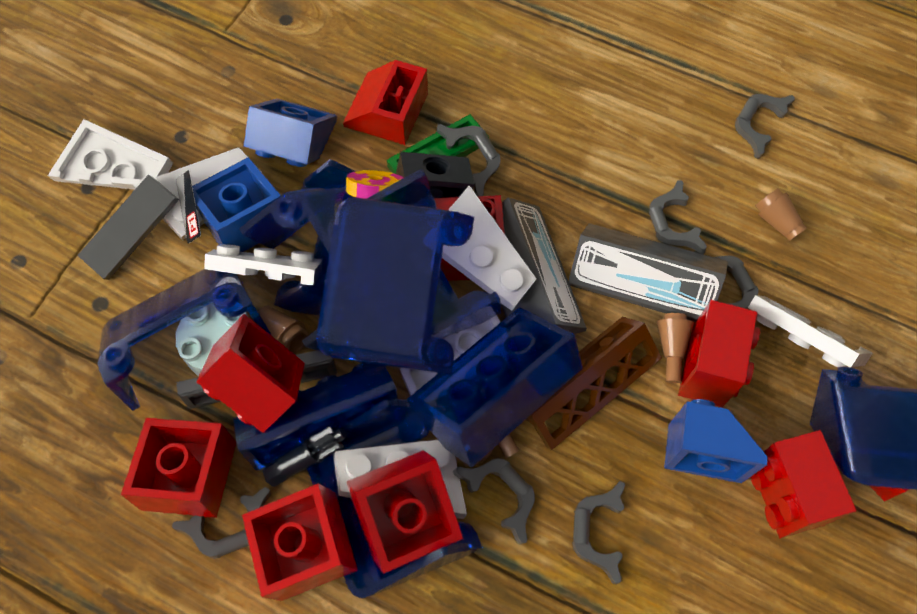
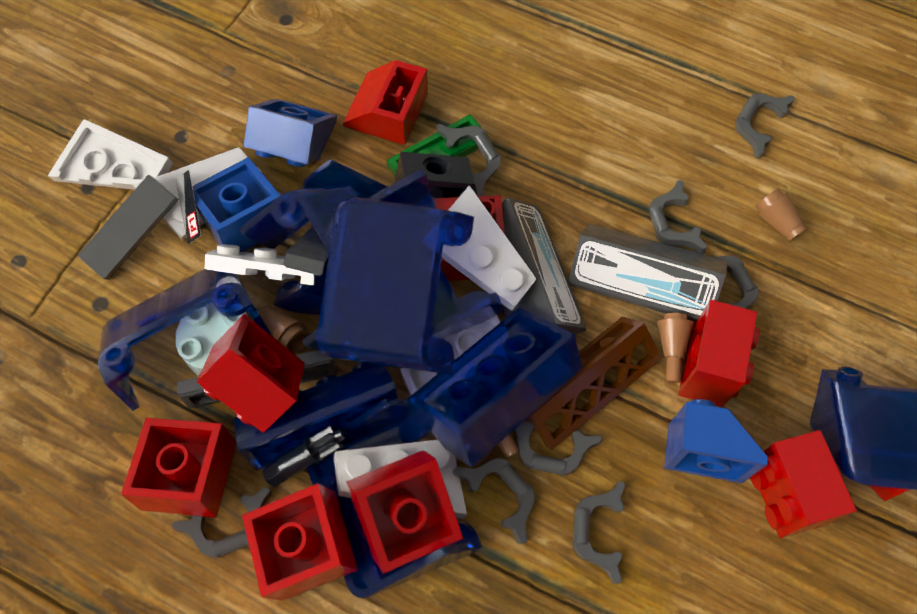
(308, 254): none -> dark grey tile
(369, 182): piece -> none
(550, 464): none -> dark grey helmet
(802, 333): white wing -> none

